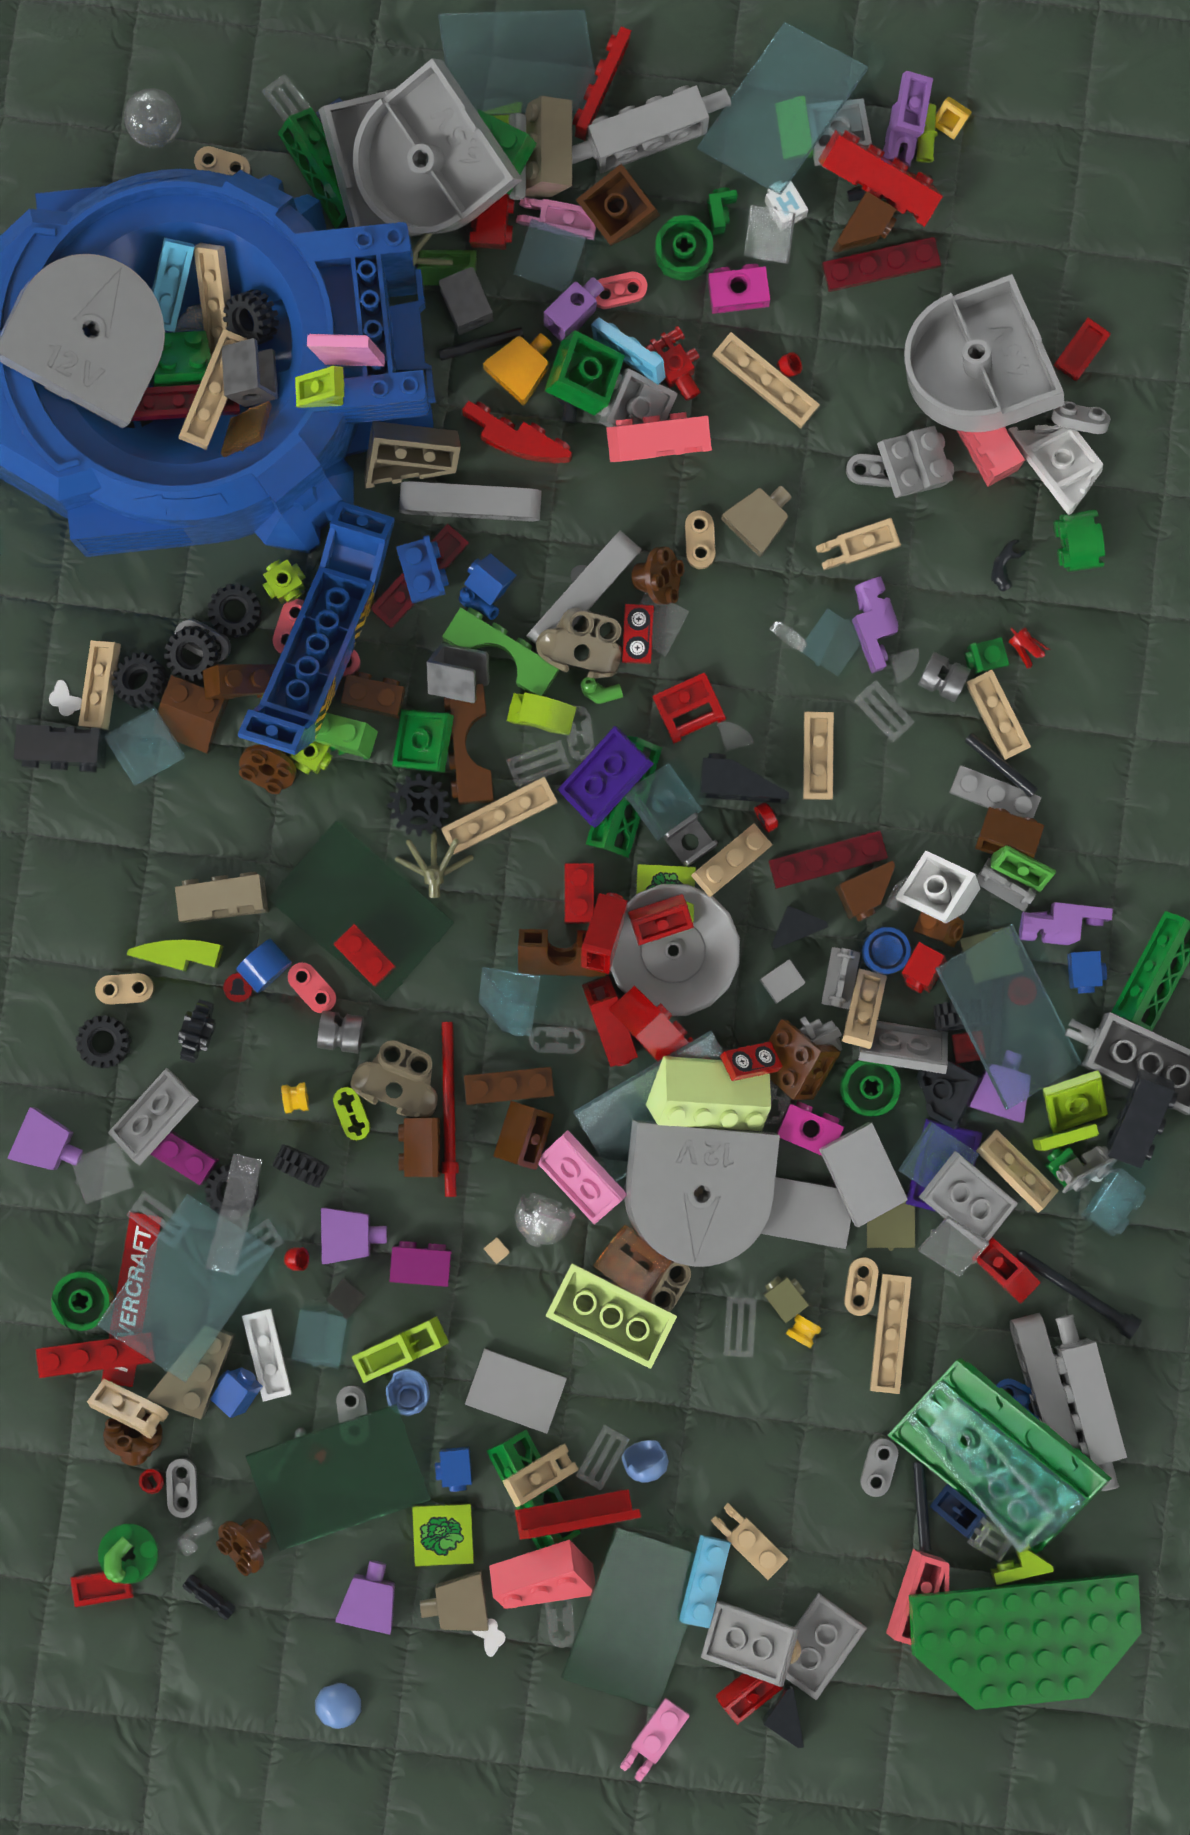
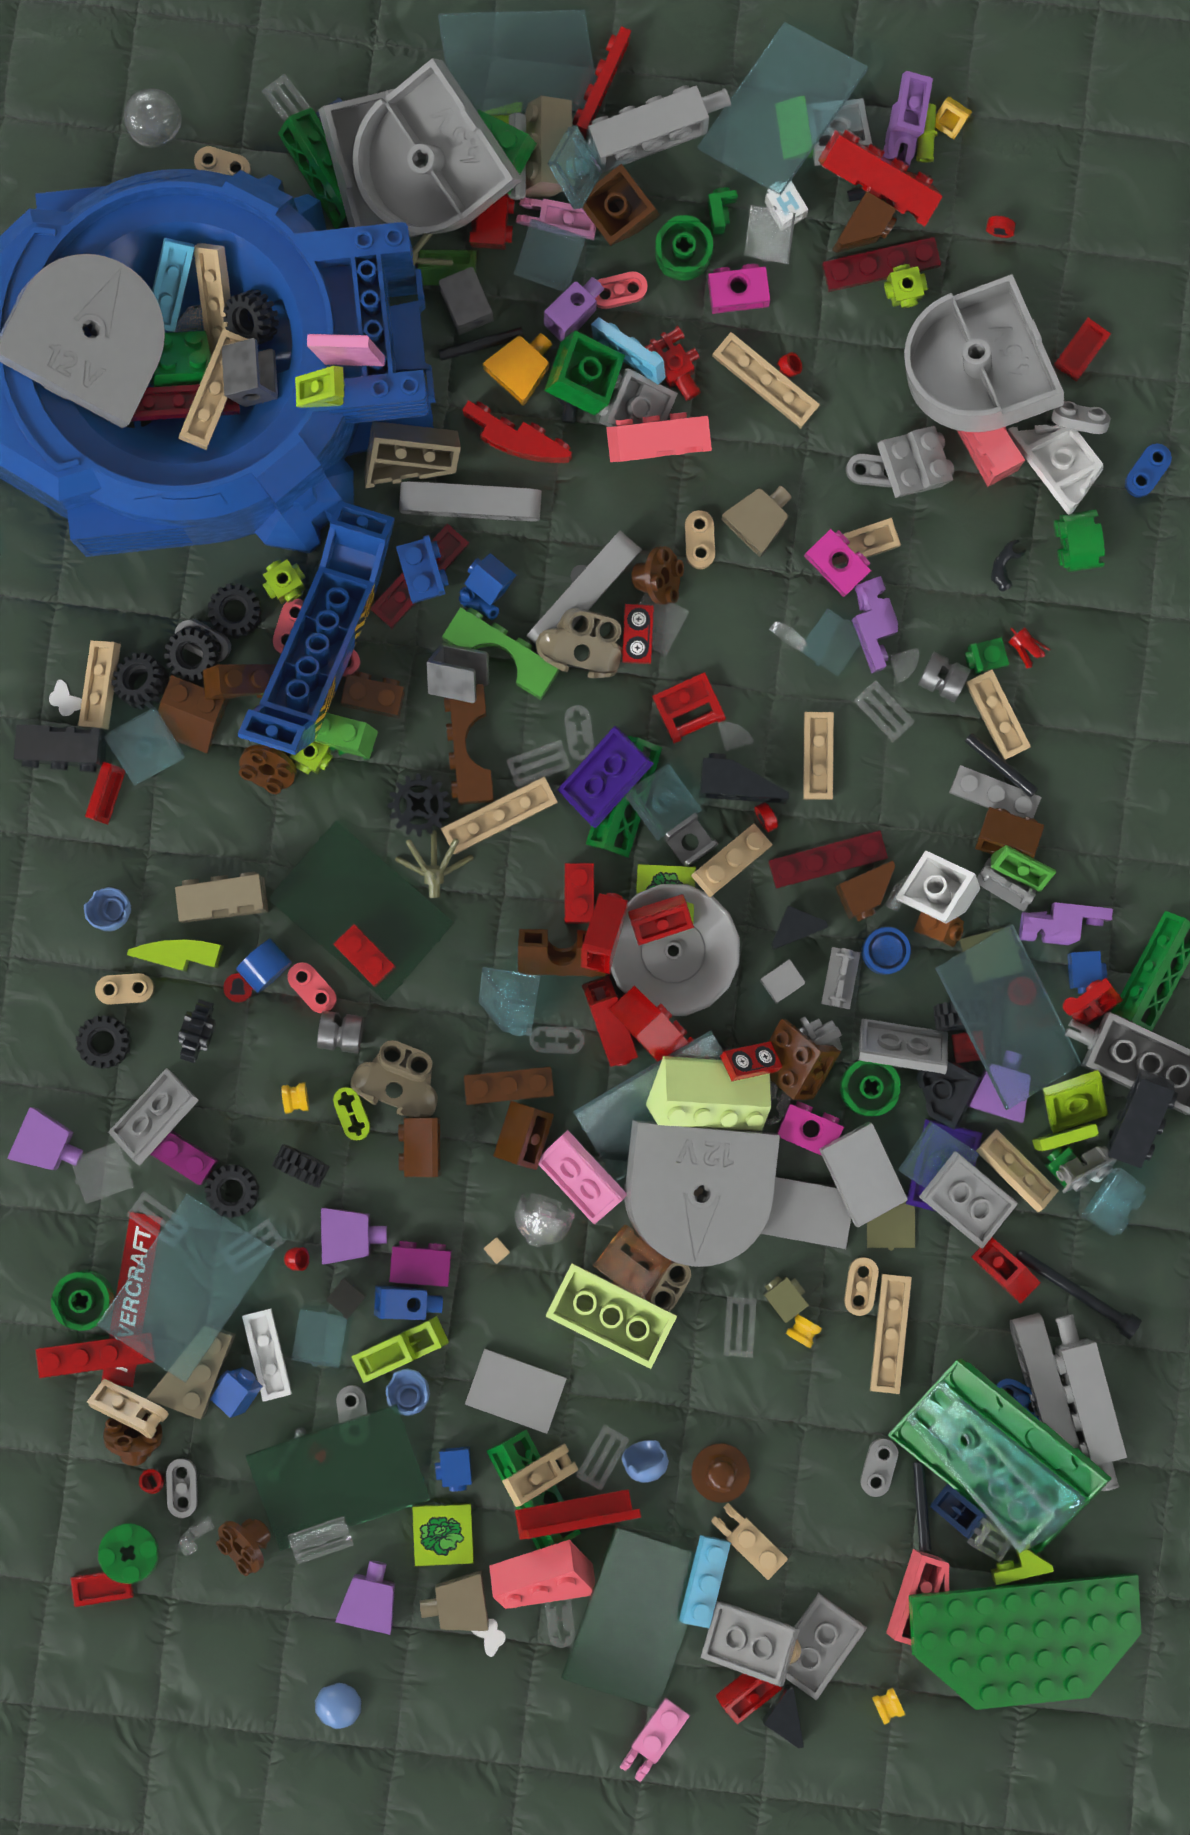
(105, 793): none -> red tile
(108, 909): none -> medium blue hair
(113, 1560): bright green arm -> none
(209, 1597): black axle -> none
(234, 1214): clear slope -> none
(246, 429): clear orange piece -> none
(318, 1536): none -> clear tile
(392, 1303): none -> blue torso
(423, 740): green plate -> none
(449, 1166): red bar -> none
(541, 713): lime brick -> none
(575, 167): none -> clear light blue plate
(598, 693): bright green arm -> none
(720, 1472): none -> reddish brown plate
(821, 558): none -> dark pink brick
(864, 1008): tan plate -> none
(888, 1706): none -> yellow wheel
(898, 293): none -> lime brick
(920, 968): red brick -> none
(953, 1246): clear piece -> none
(1001, 226): none -> red tile
(1099, 996): none -> red plate
(1148, 469): none -> blue plate

